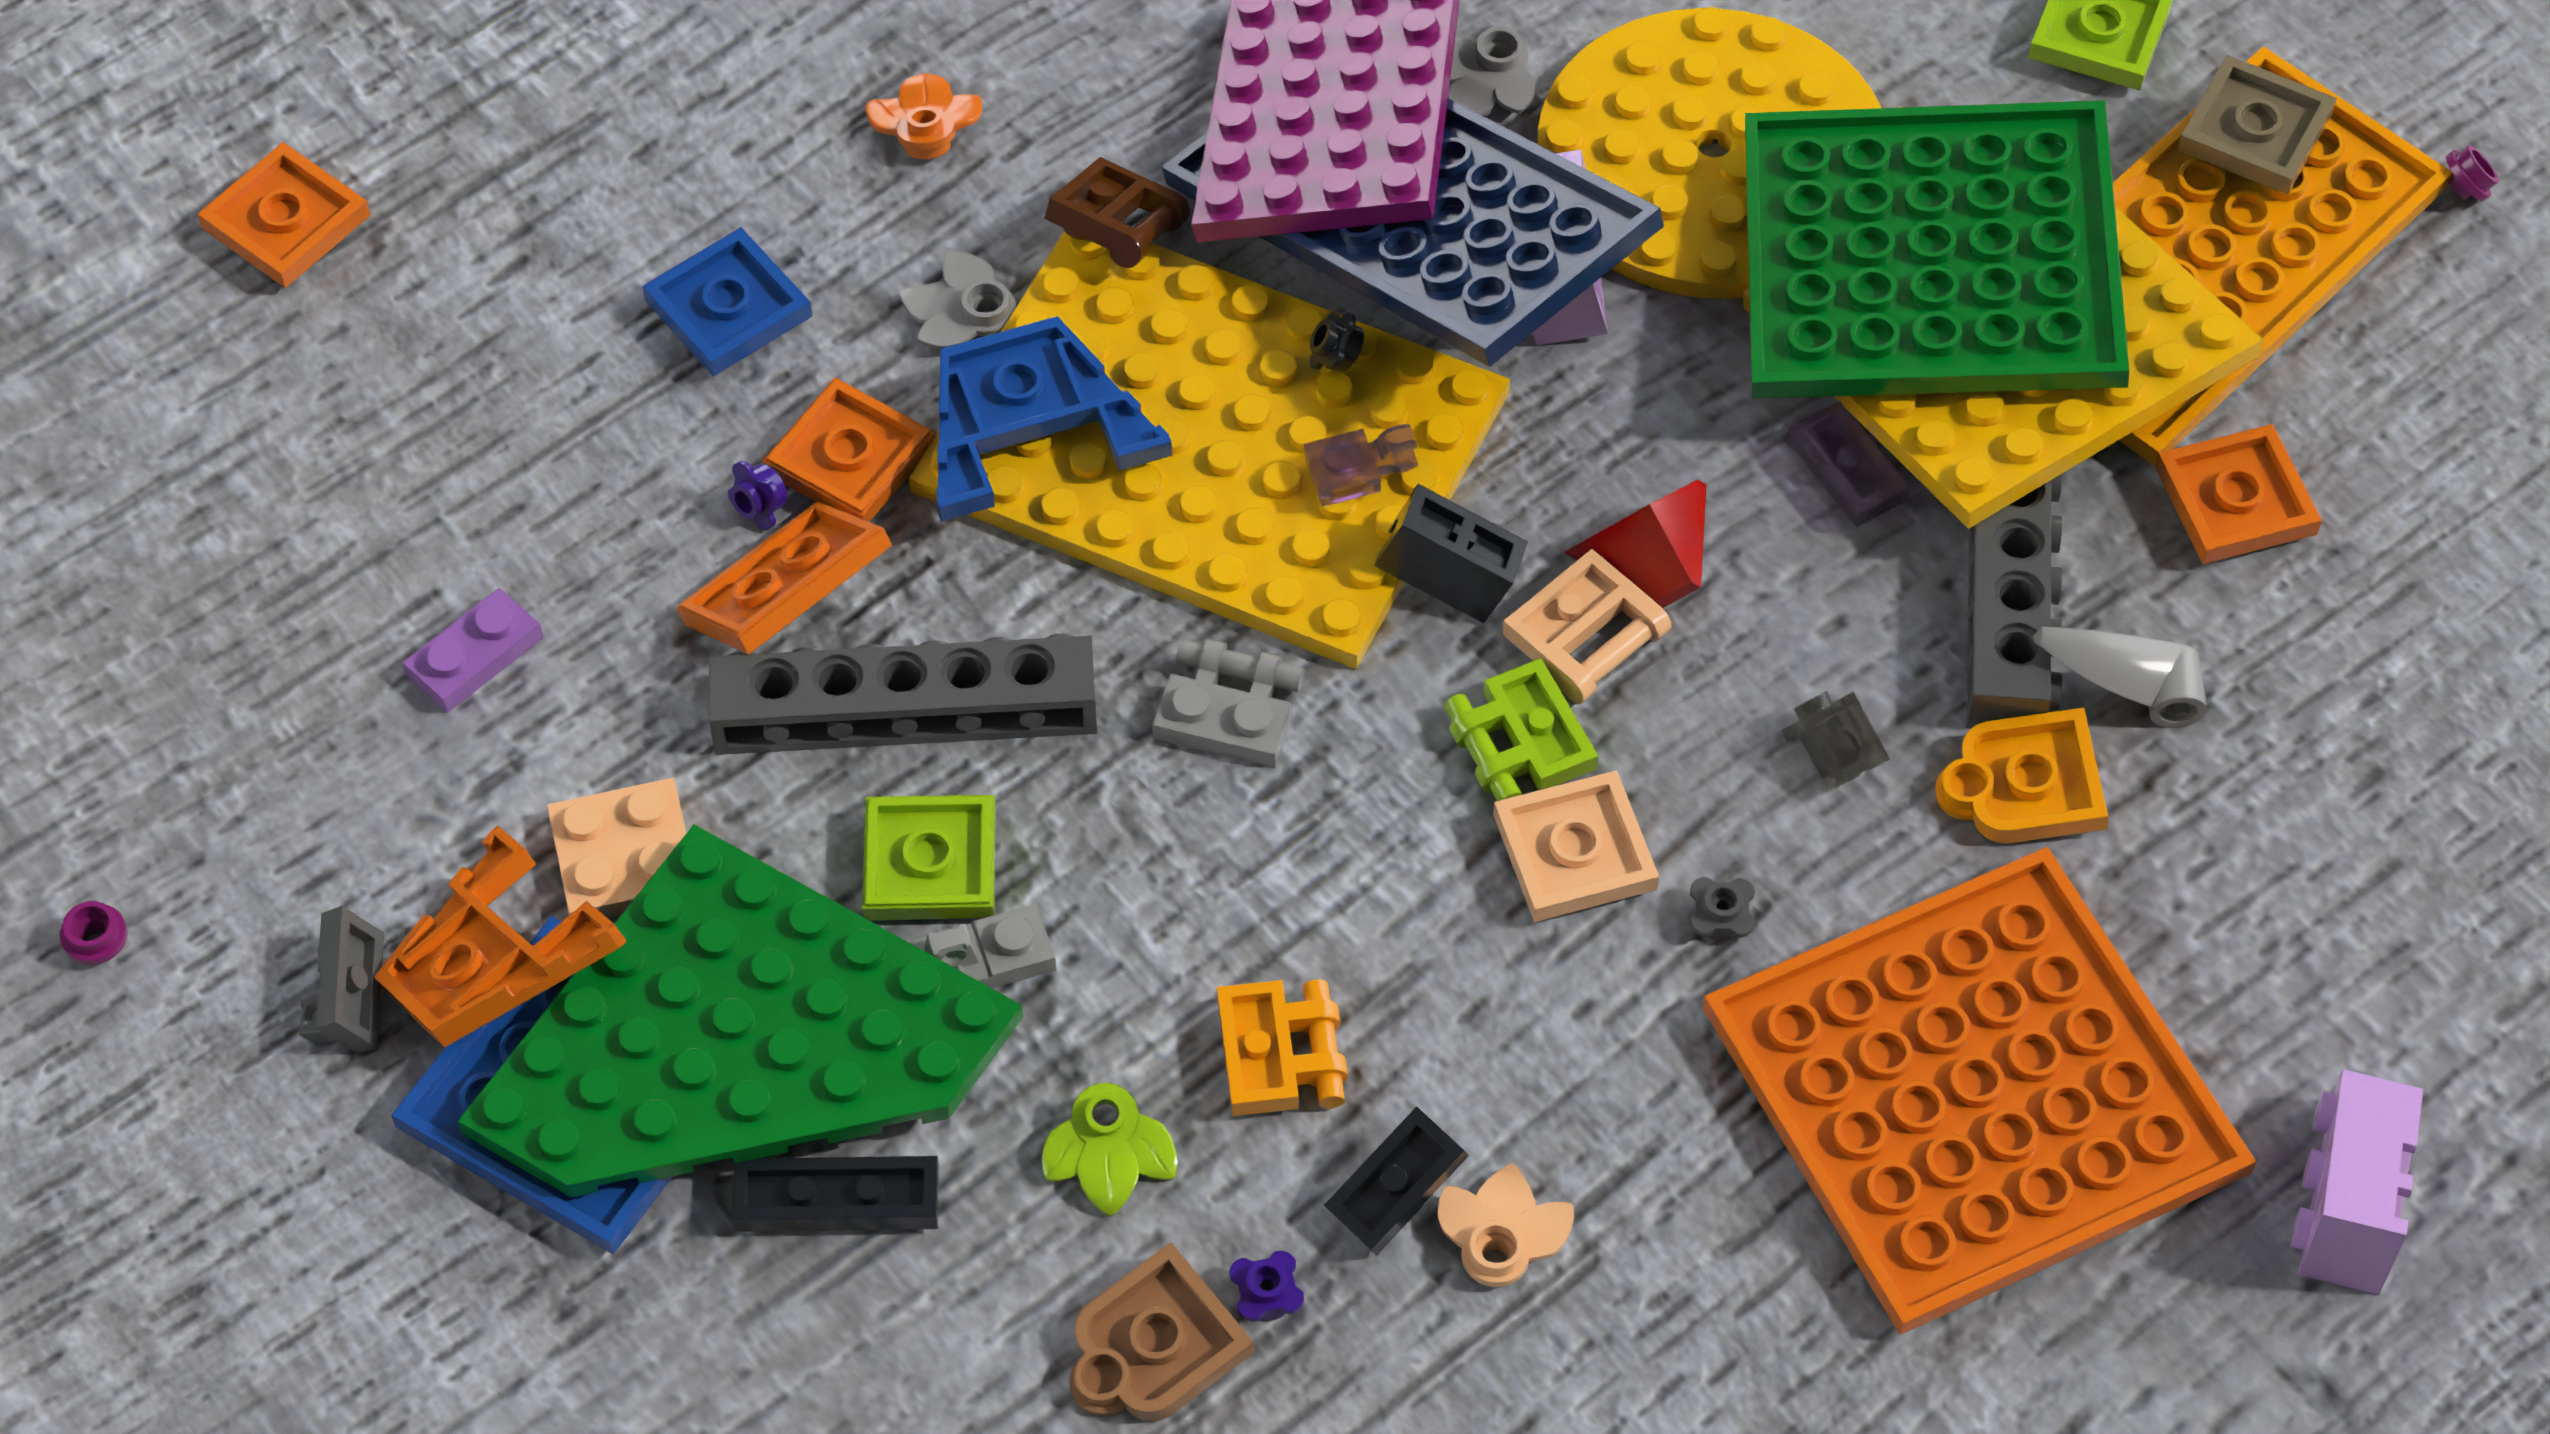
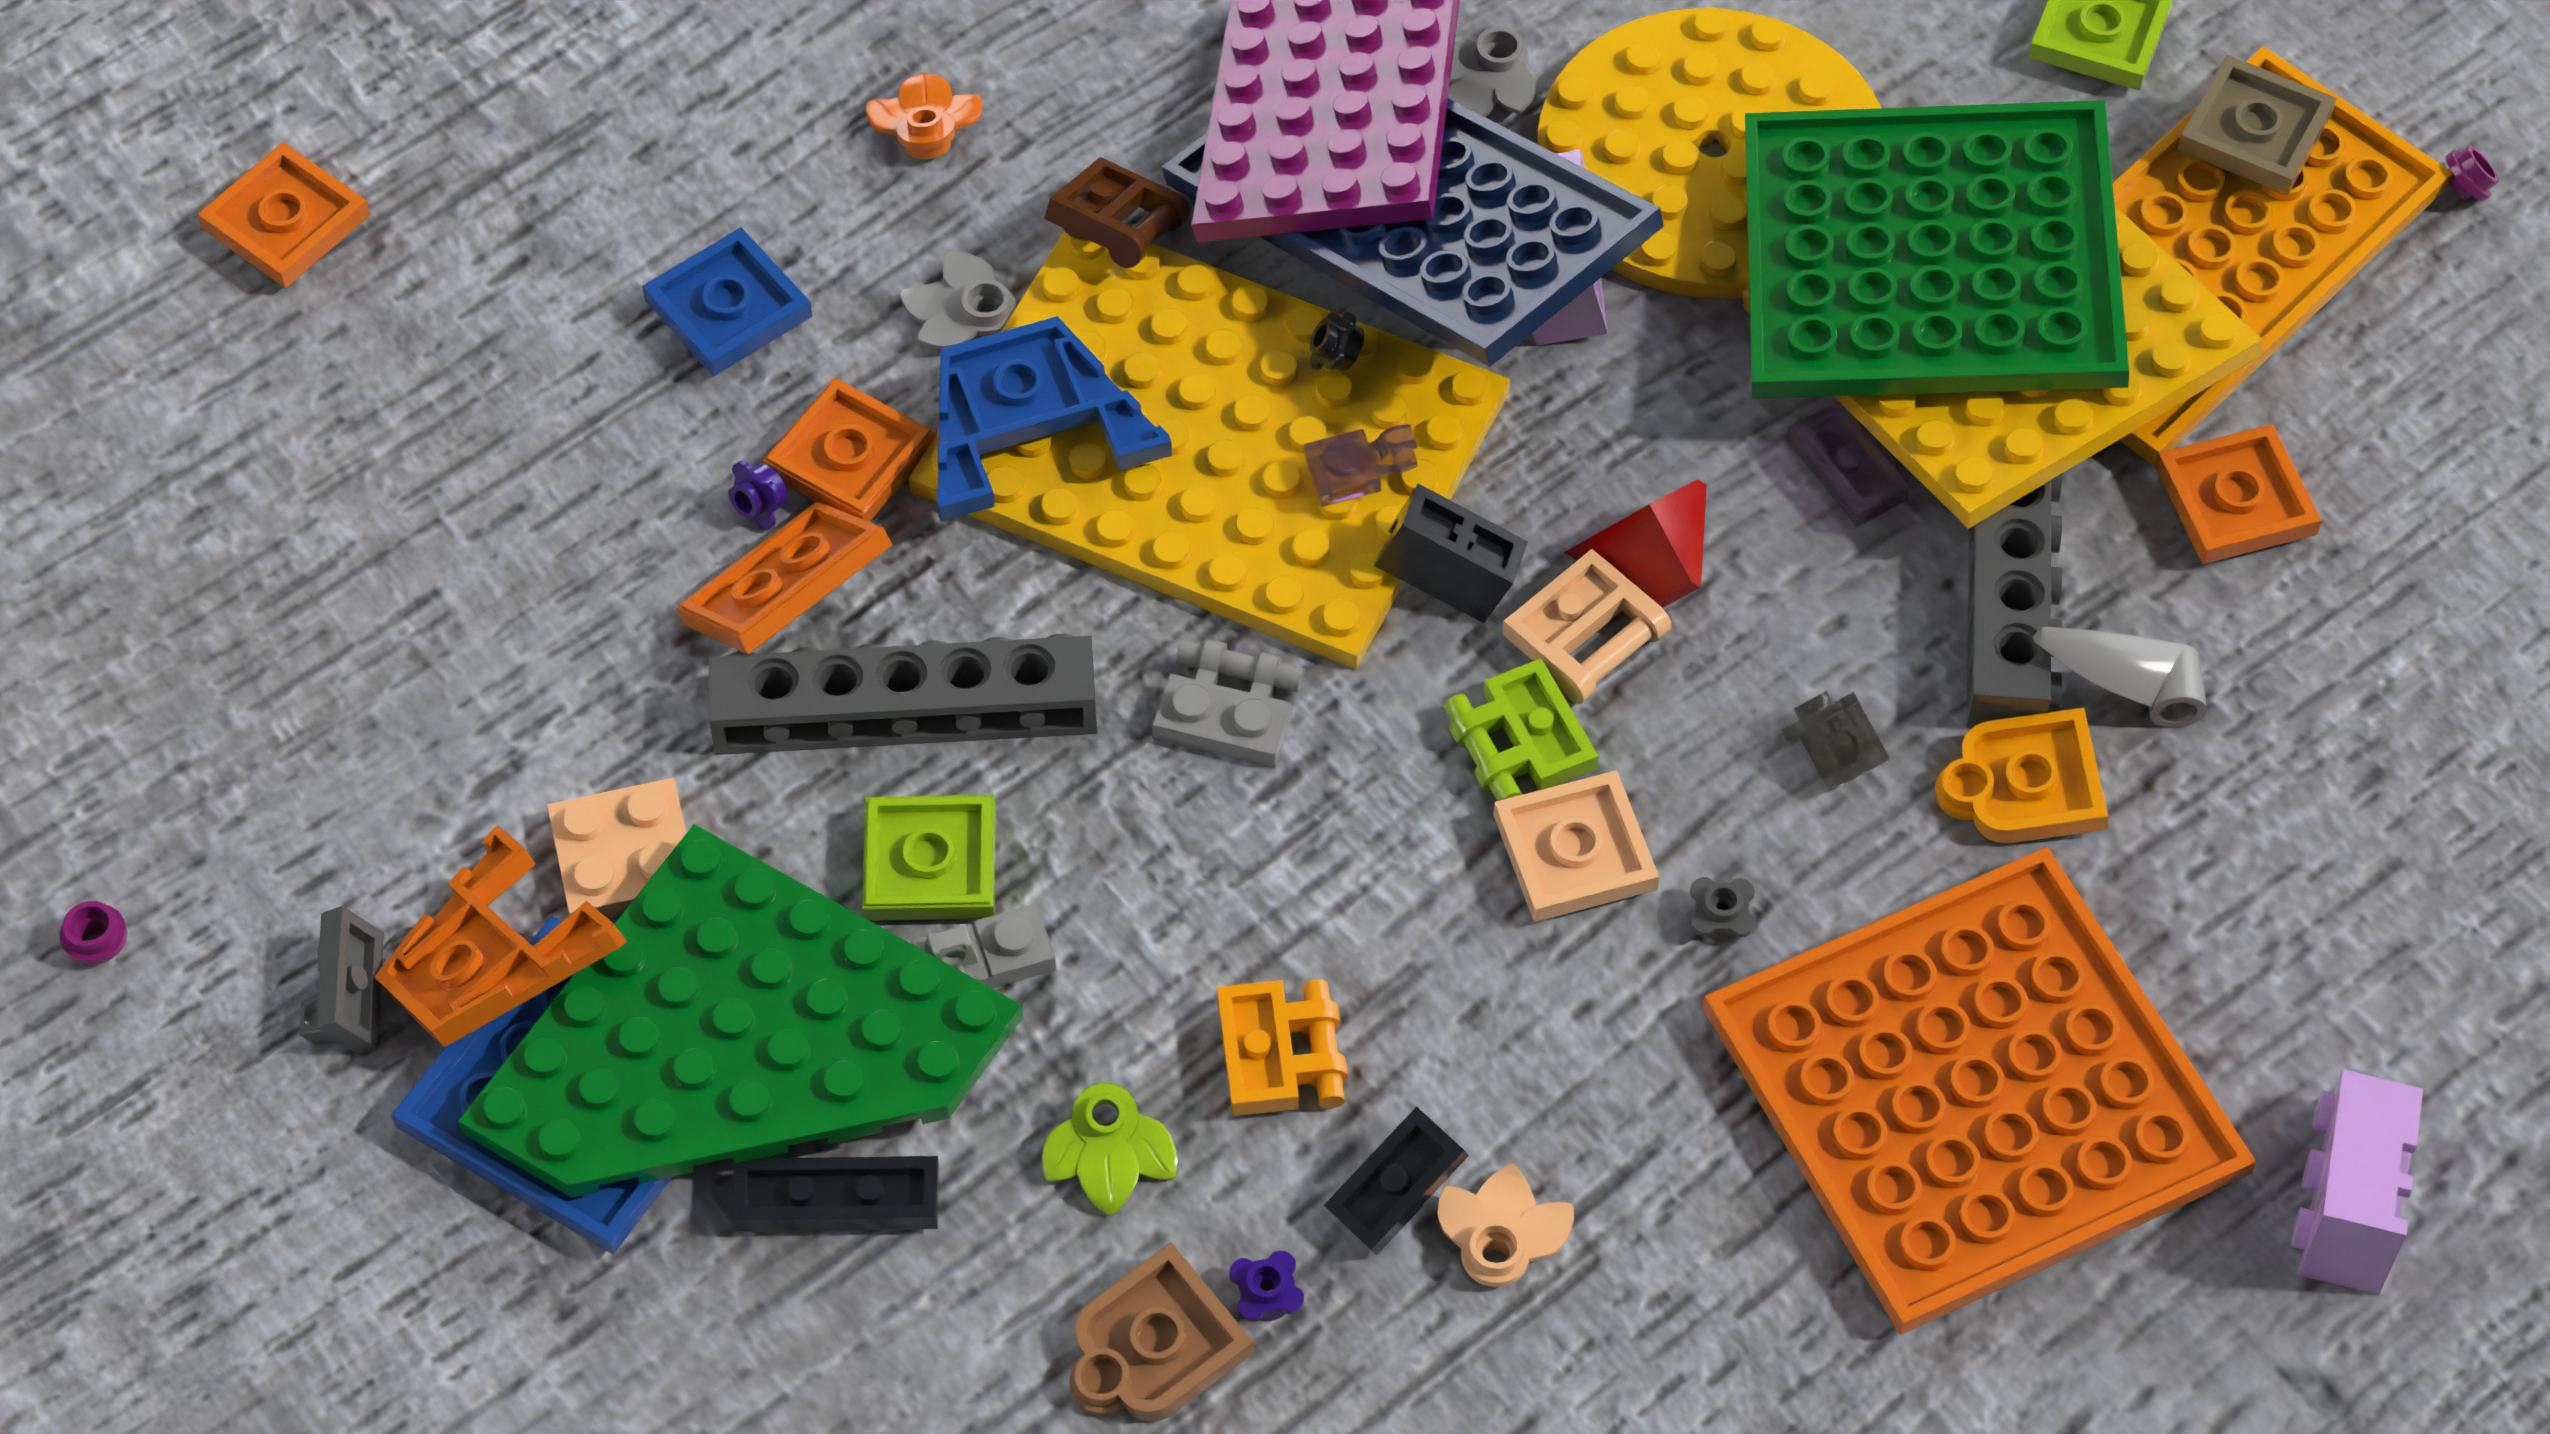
(473, 650): medium lavender plate -> none

